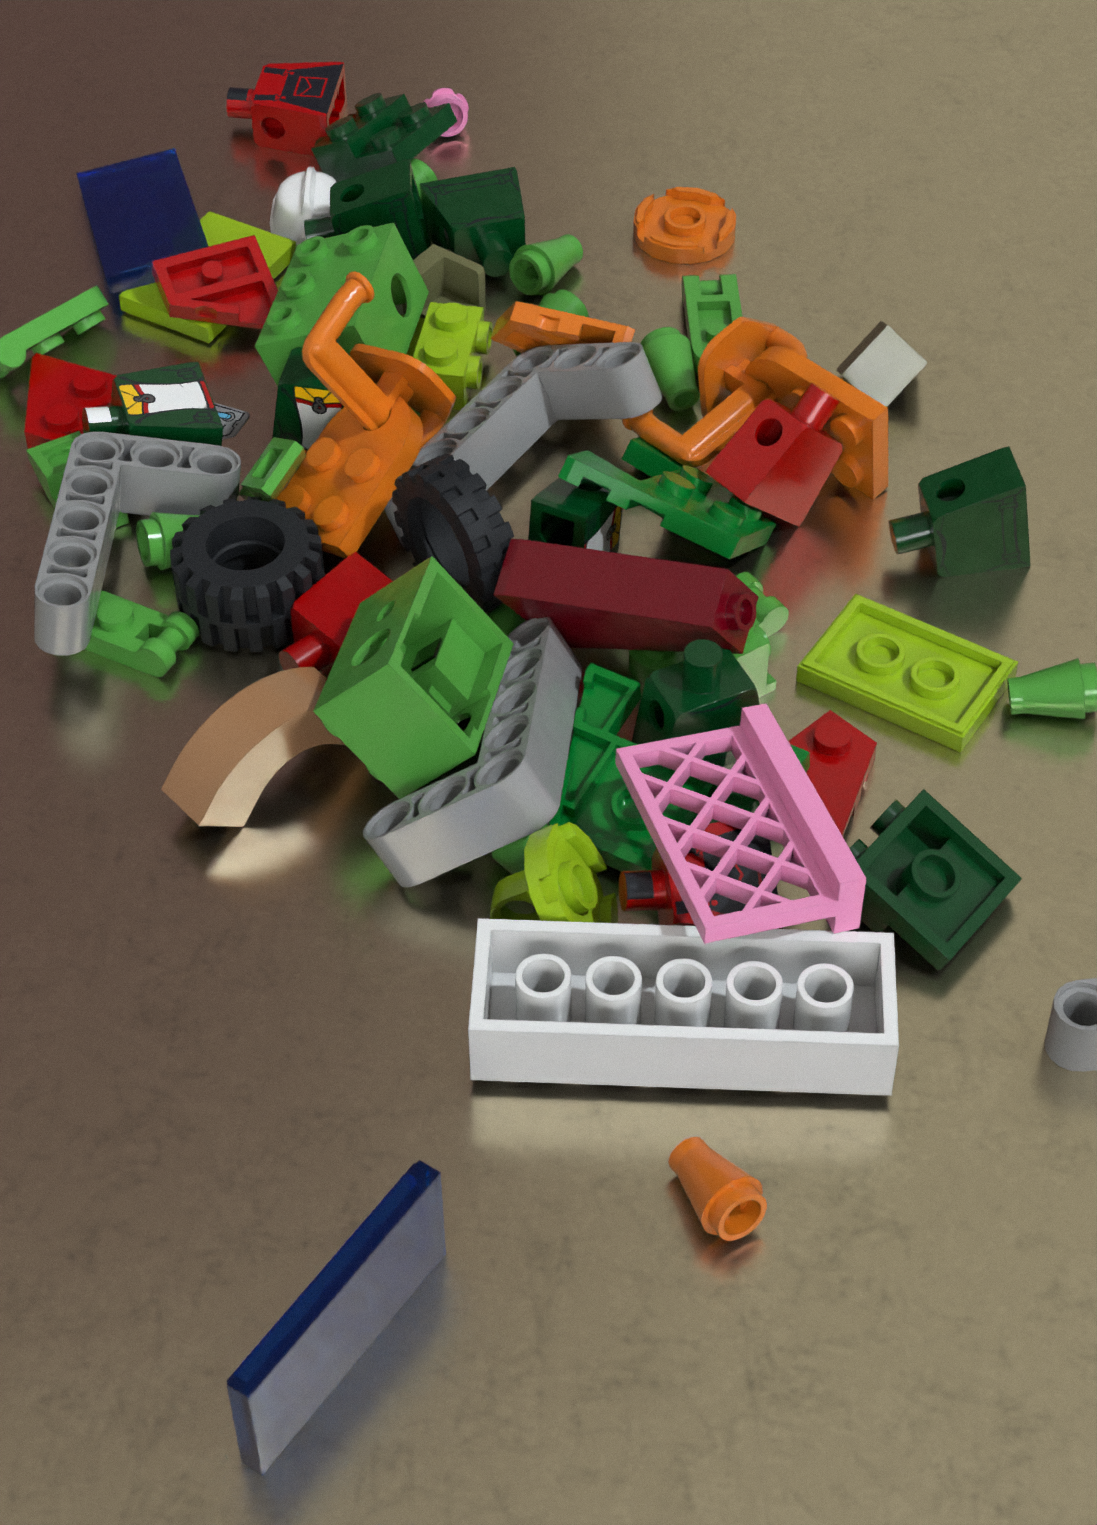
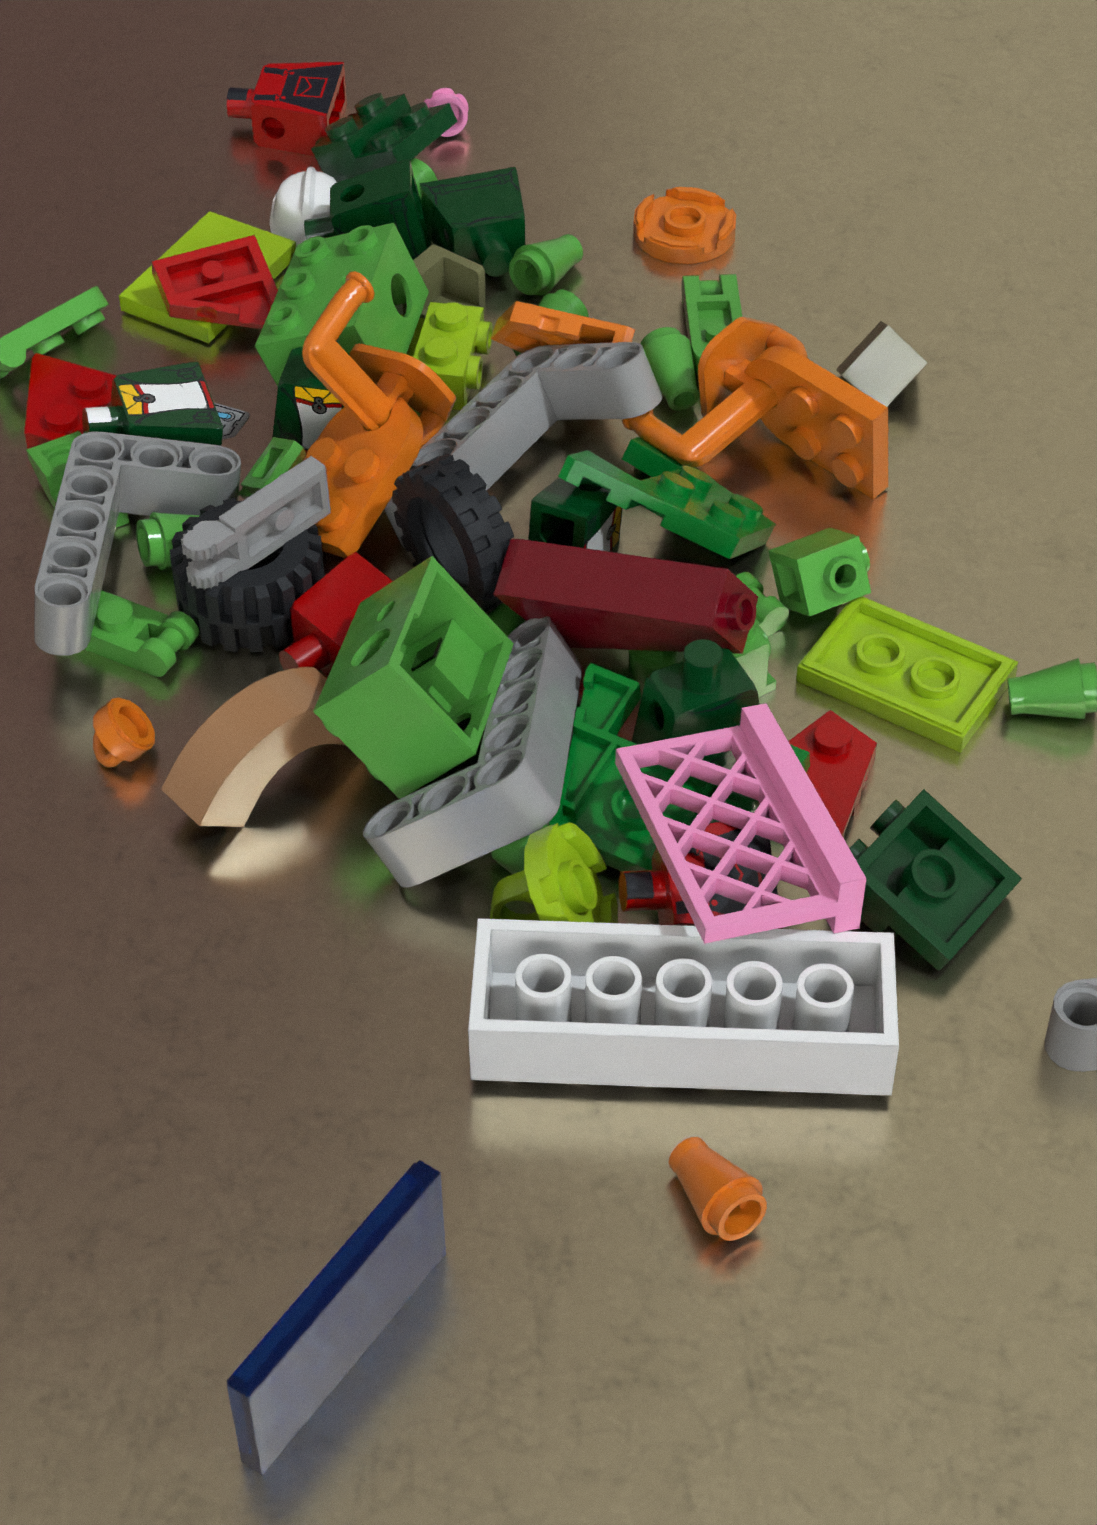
(121, 732): none -> orange tile
(140, 216): clear blue tile -> none
(257, 525): none -> light grey hinge
(781, 455): red torso -> none
(820, 571): none -> bright green brick
(970, 517): dark green torso -> none

